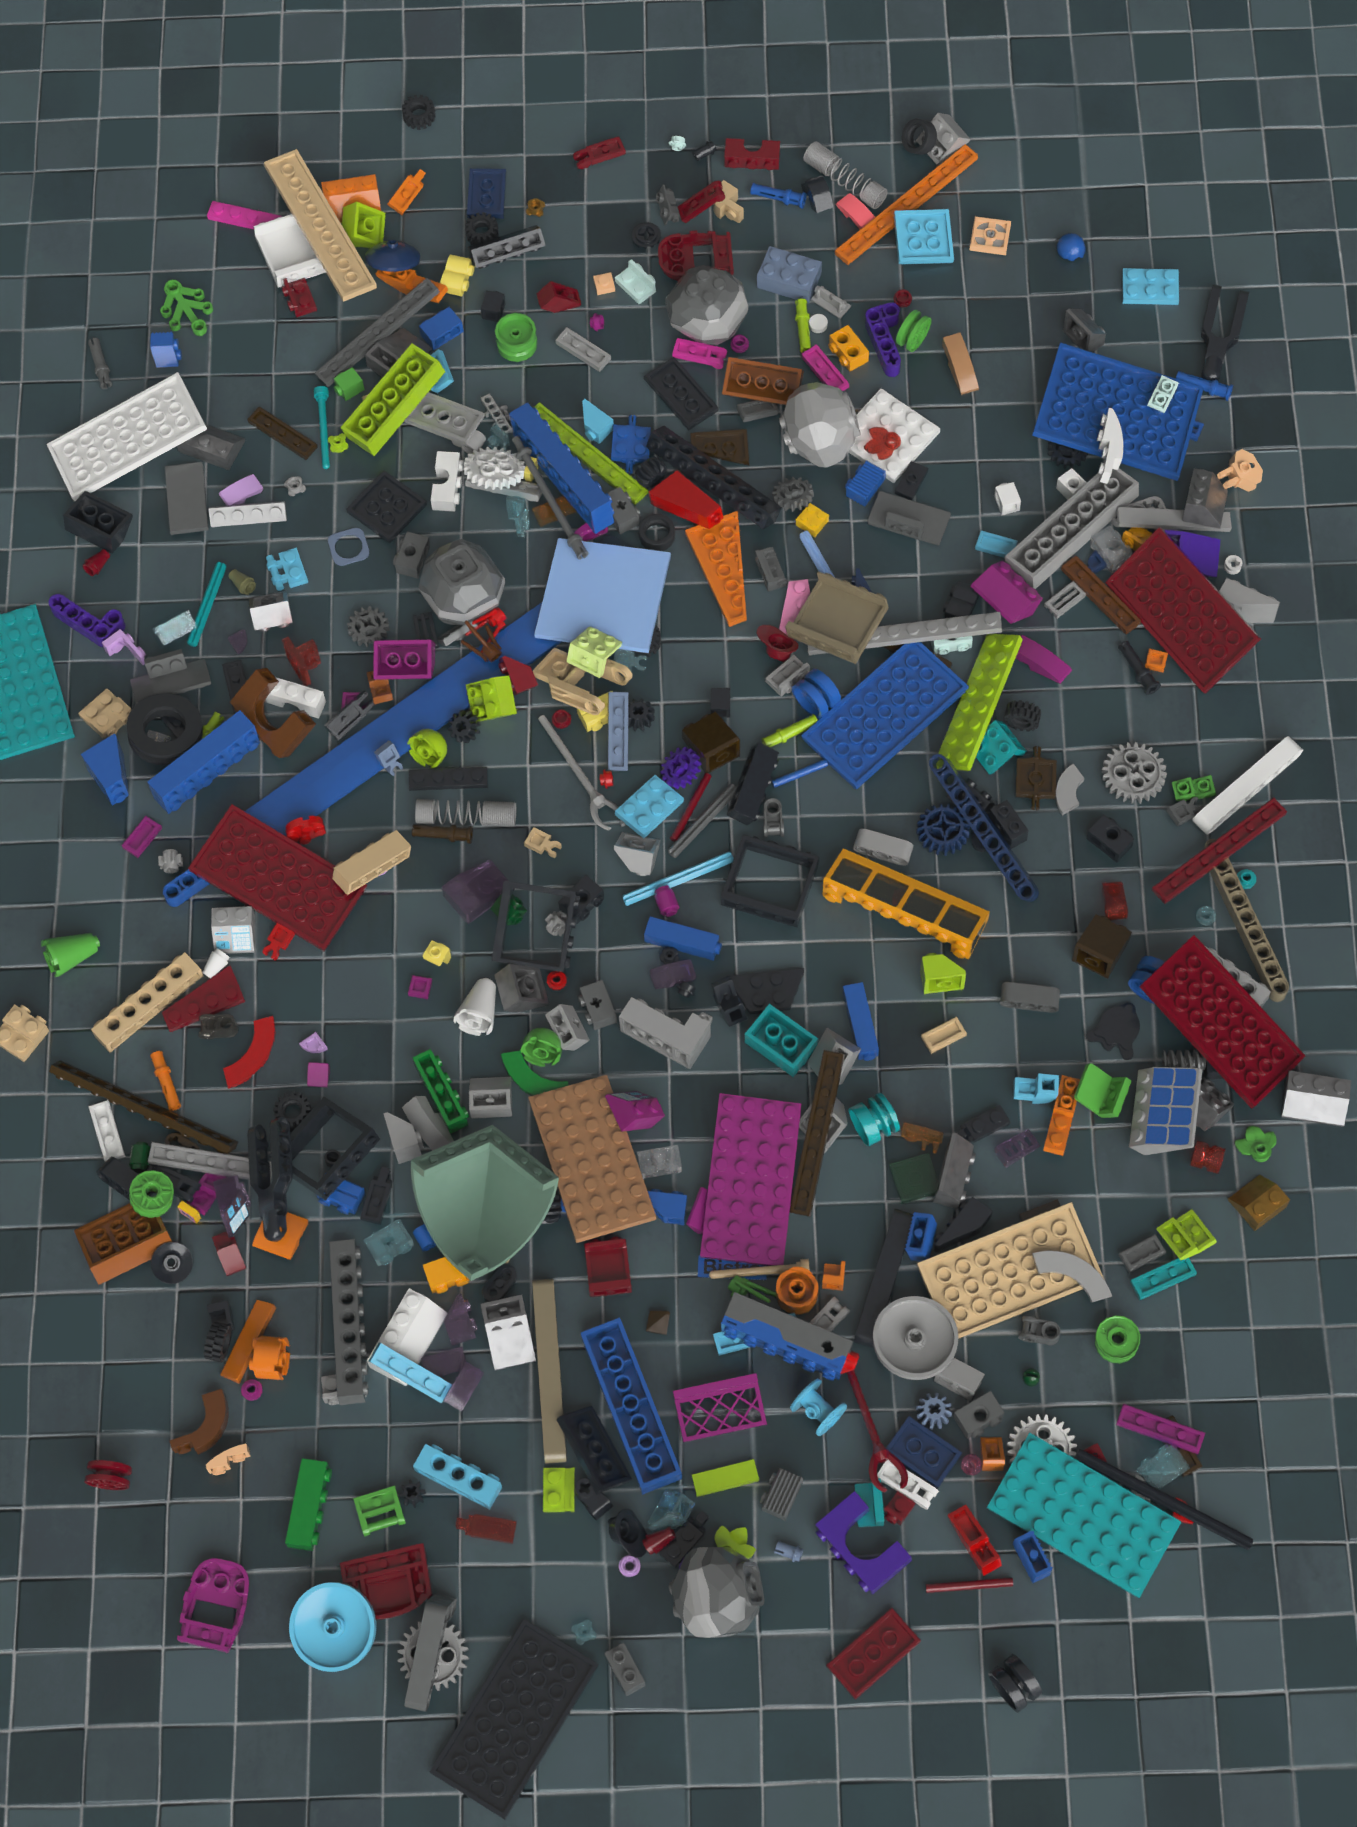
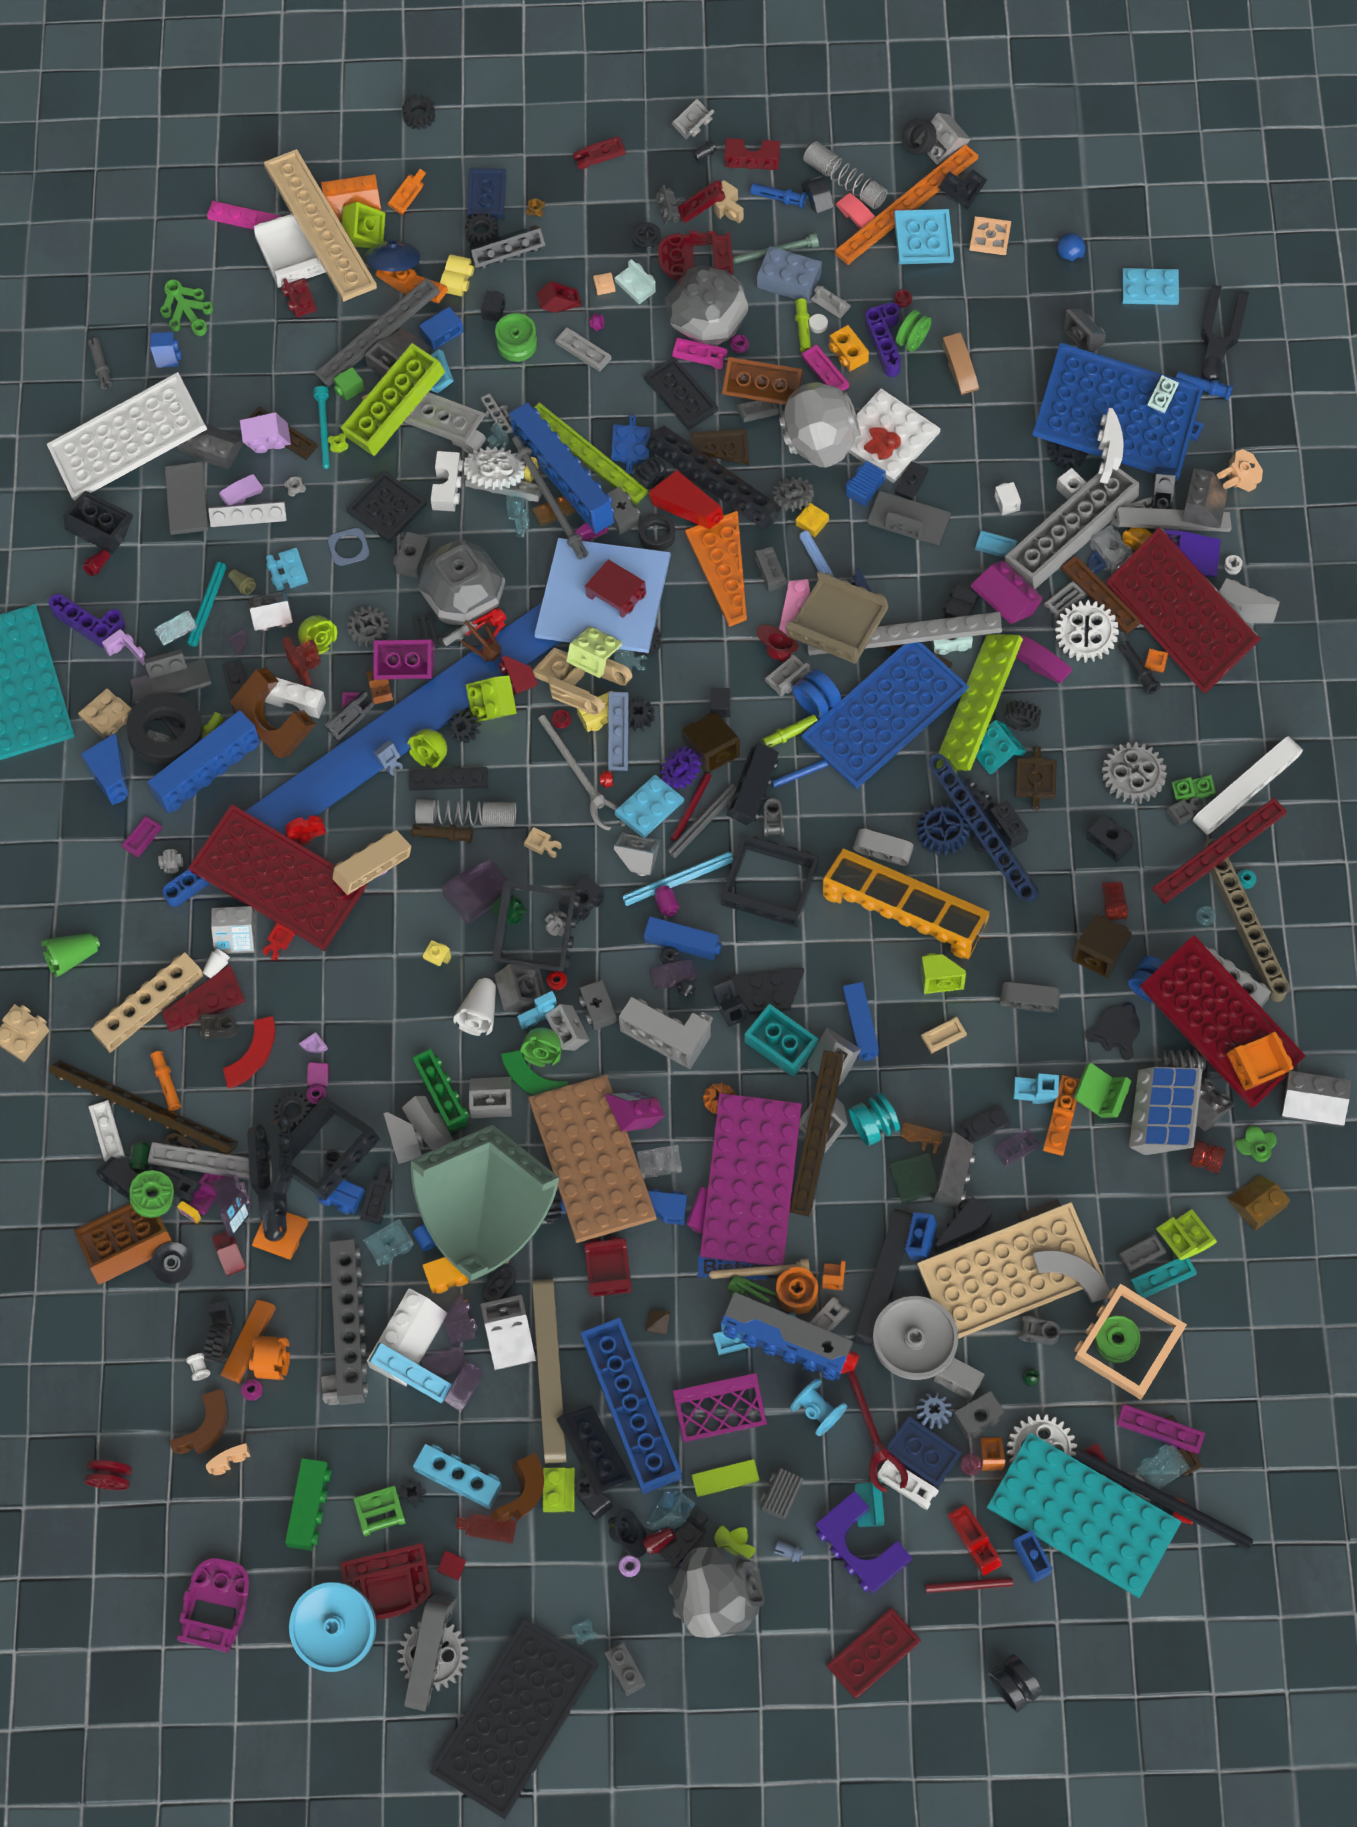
(198, 1367): none -> white bush
(265, 432): none -> lavender brick
(315, 1100): none -> magenta plate
(320, 630): none -> lime cylinder
(420, 987): magenta tile -> none
(451, 1565): none -> dark red slope
(531, 1480): none -> reddish brown arch
(542, 1006): none -> medium azure plate
(596, 422): medium azure slope -> none
(616, 587): none -> dark red panel
(677, 143): light aqua plate -> none
(692, 118): none -> light grey bracket
(710, 1095): none -> orange gear
(809, 241): none -> sand green piece
(898, 1509): dark red bracket -> none
(961, 191): none -> black plate
(1066, 789): light grey tile -> none
(1068, 631): none -> white gear
(1107, 1372): none -> light nougat window
(1163, 488): none -> black slope
(1260, 1061): none -> orange panel

